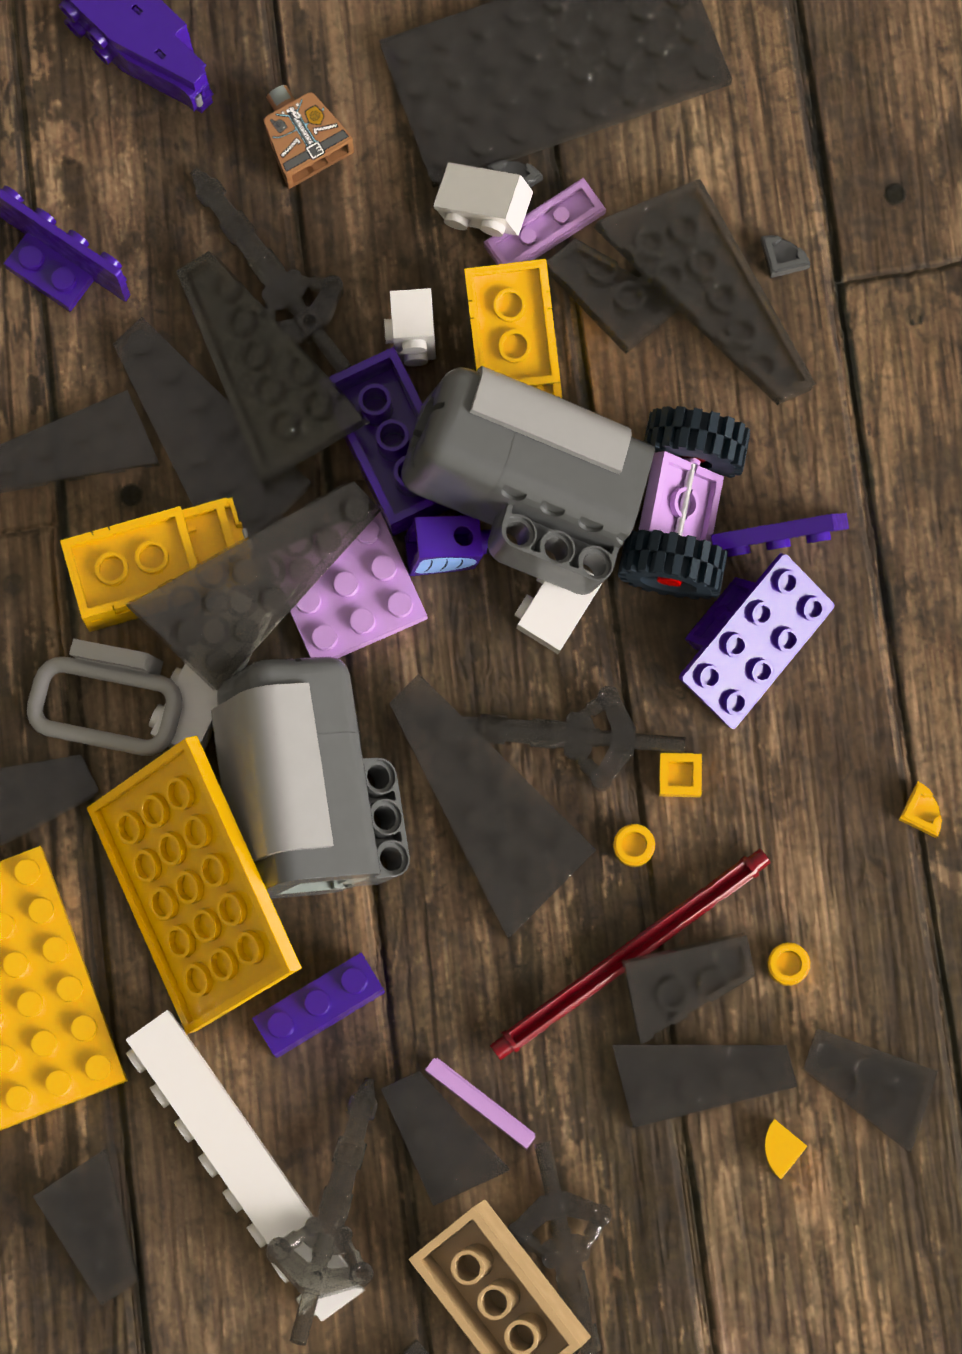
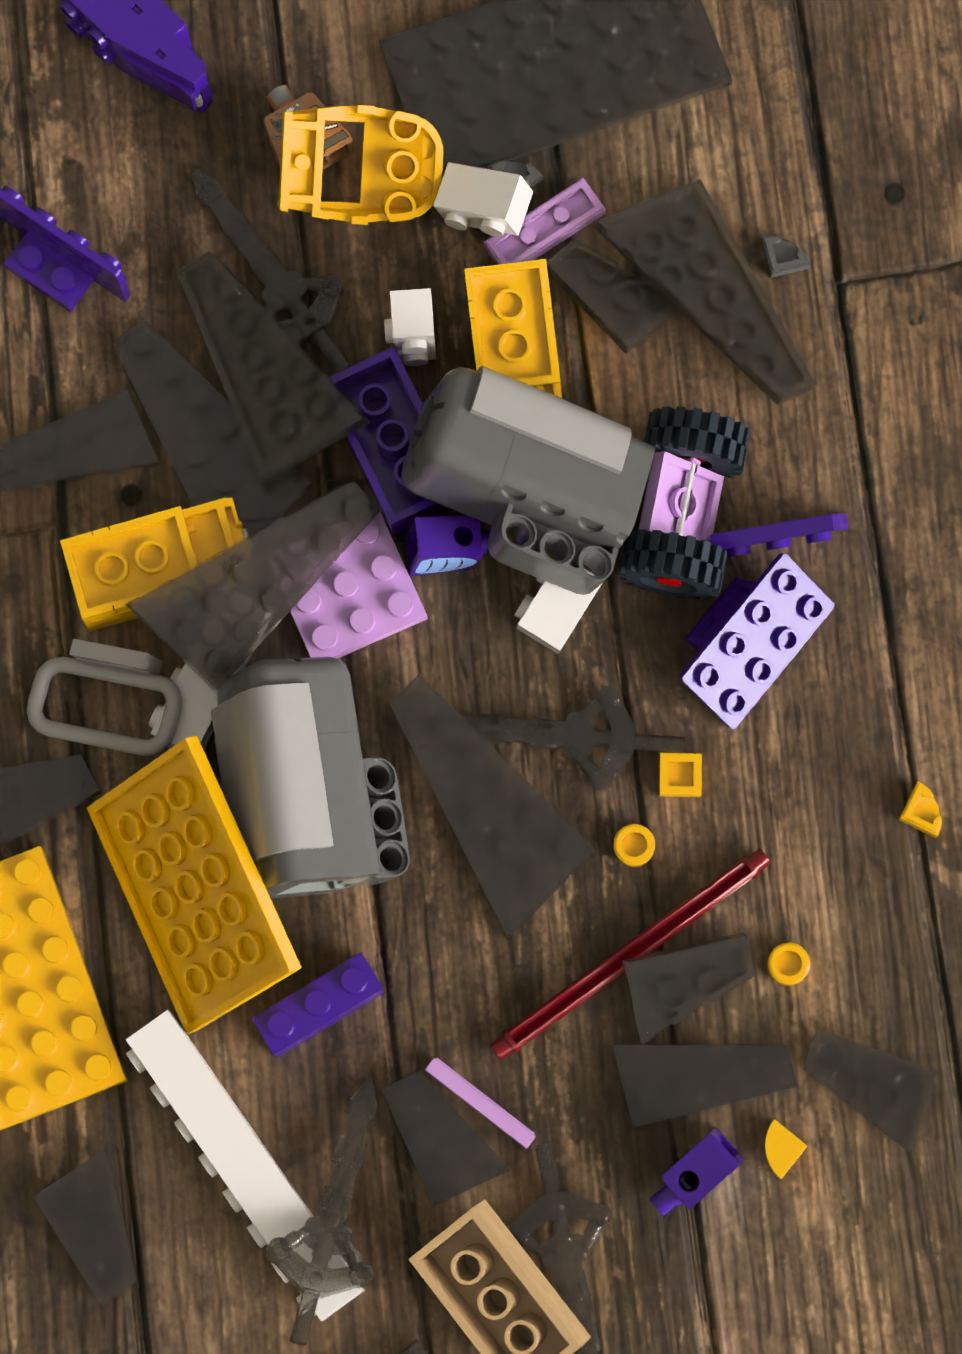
(397, 164): none -> yellow slope
(710, 1160): none -> dark purple torso

